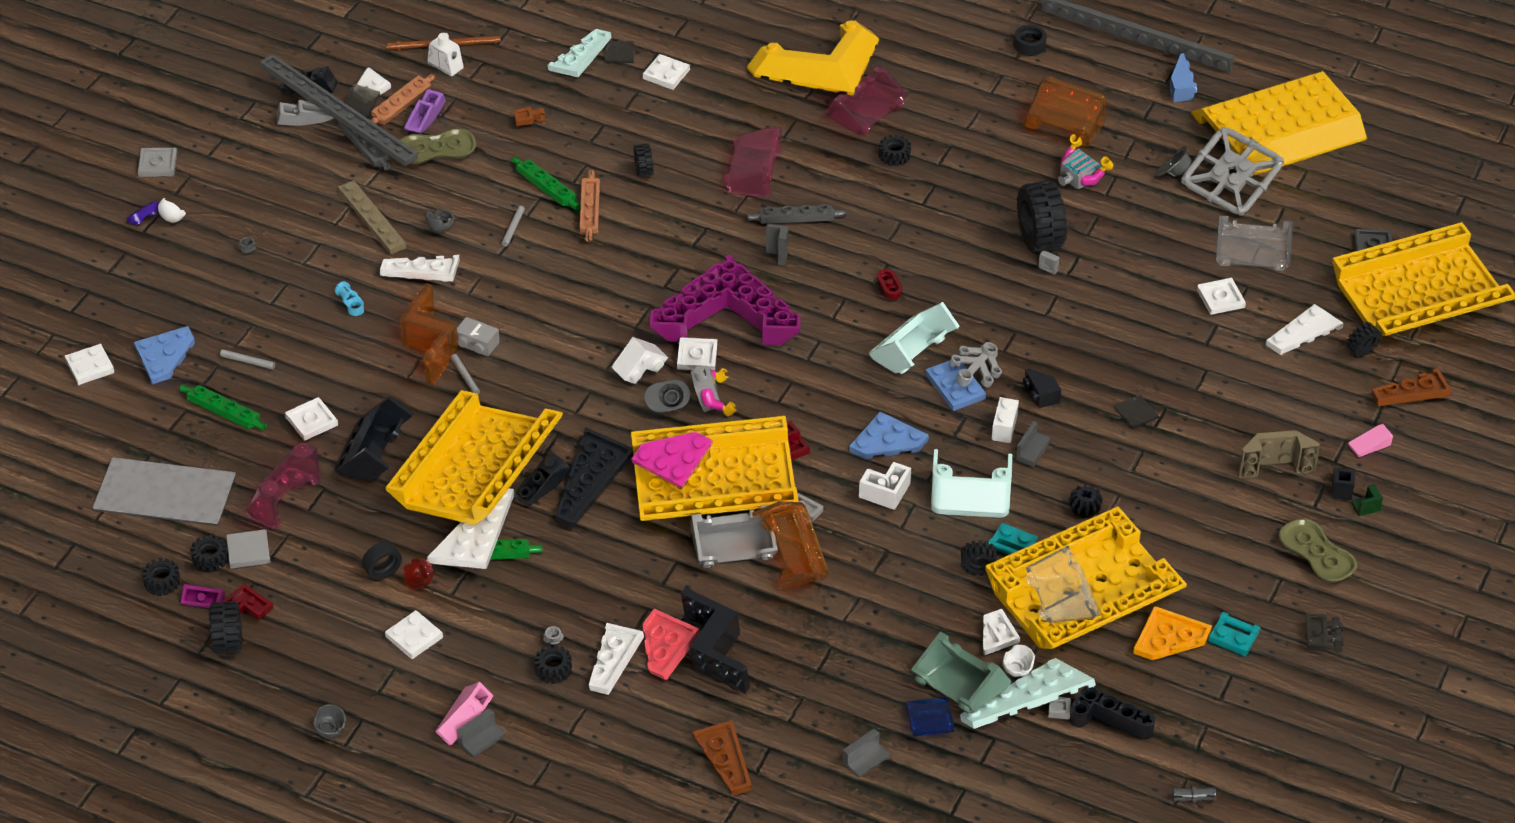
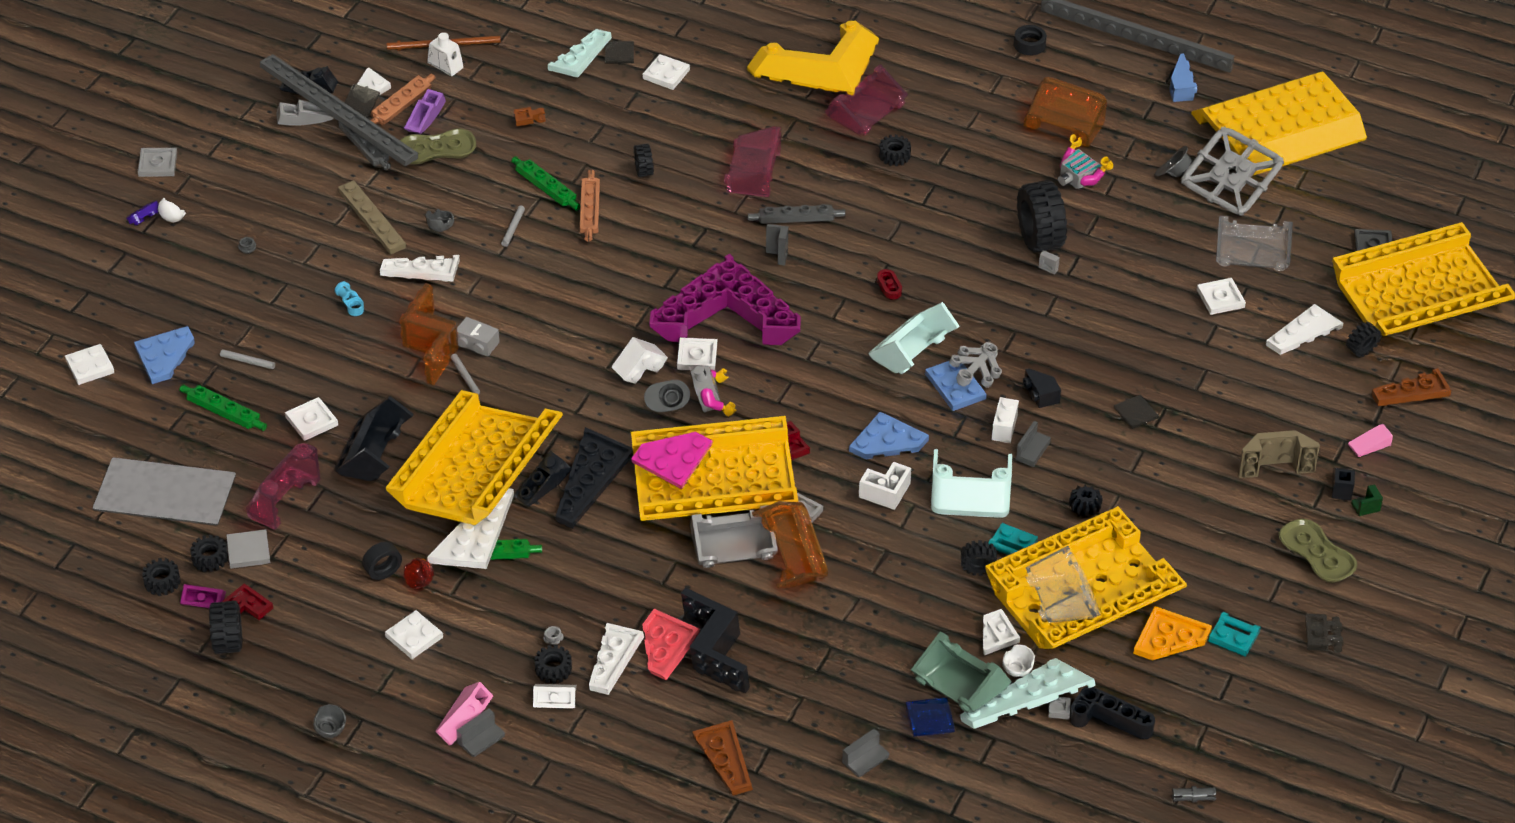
(554, 696): none -> white panel

